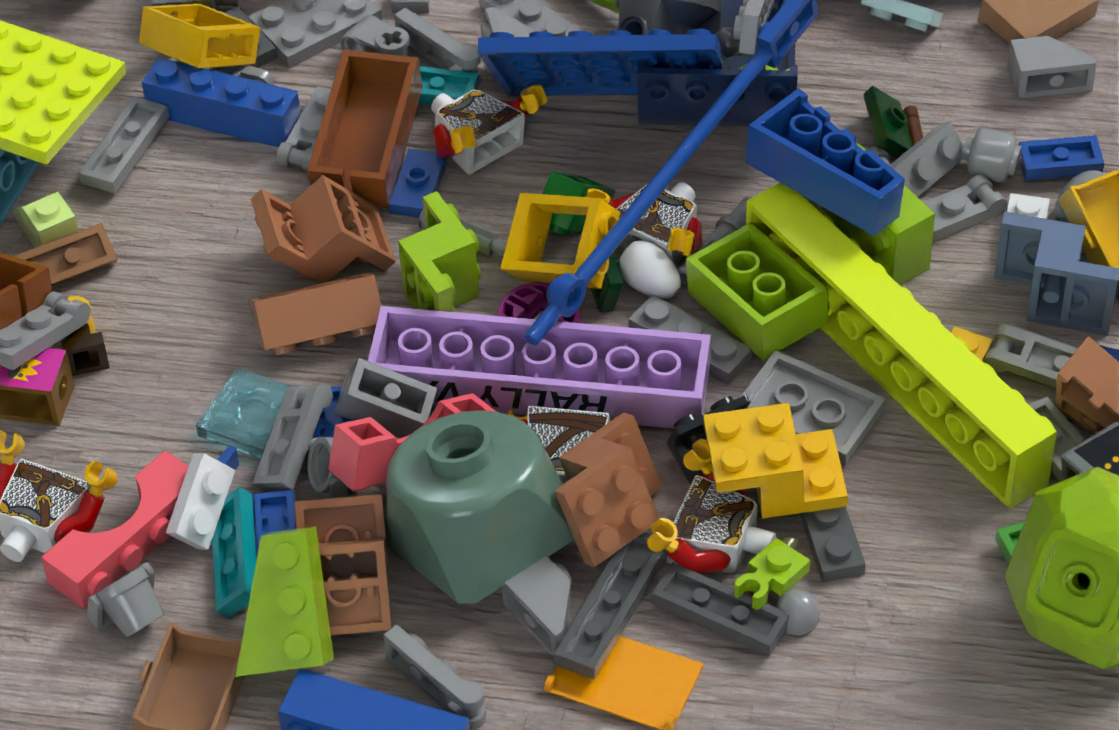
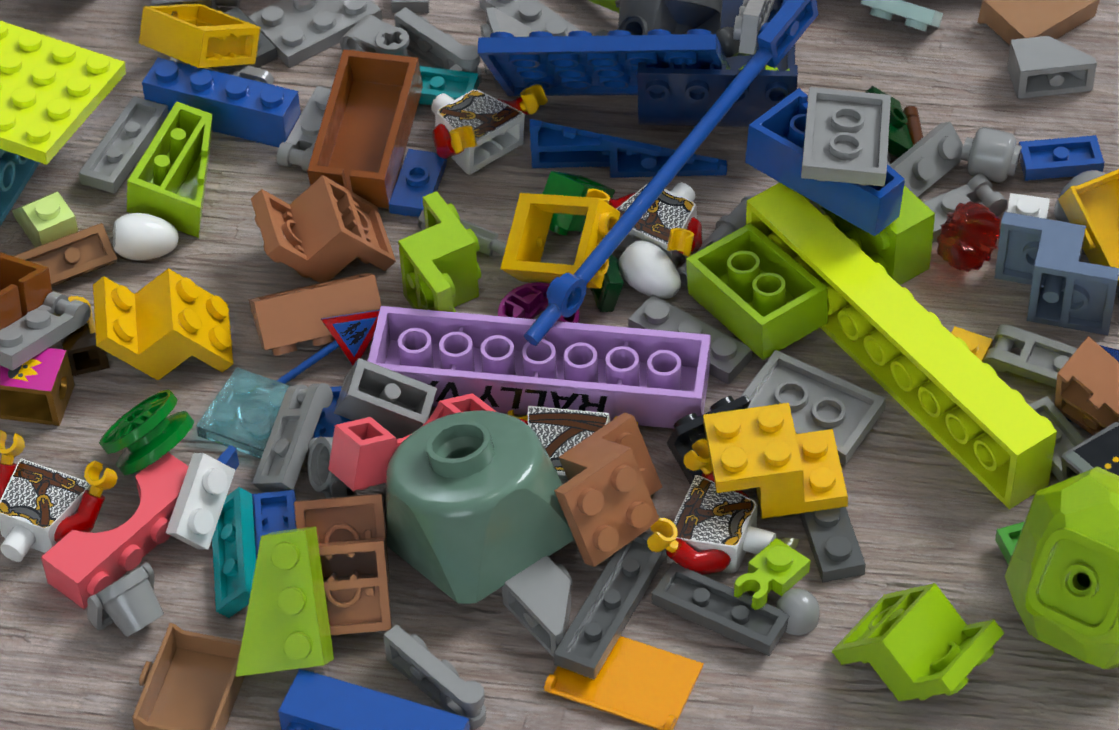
(143, 236): none -> white animal
(146, 432): none -> green wheel
(162, 324): none -> yellow bracket
(174, 170): none -> lime wedge
(350, 333): none -> piece
(571, 147): none -> blue wedge
(846, 137): none -> light grey plate
(919, 643): none -> lime bracket
(968, 236): none -> clear red gear

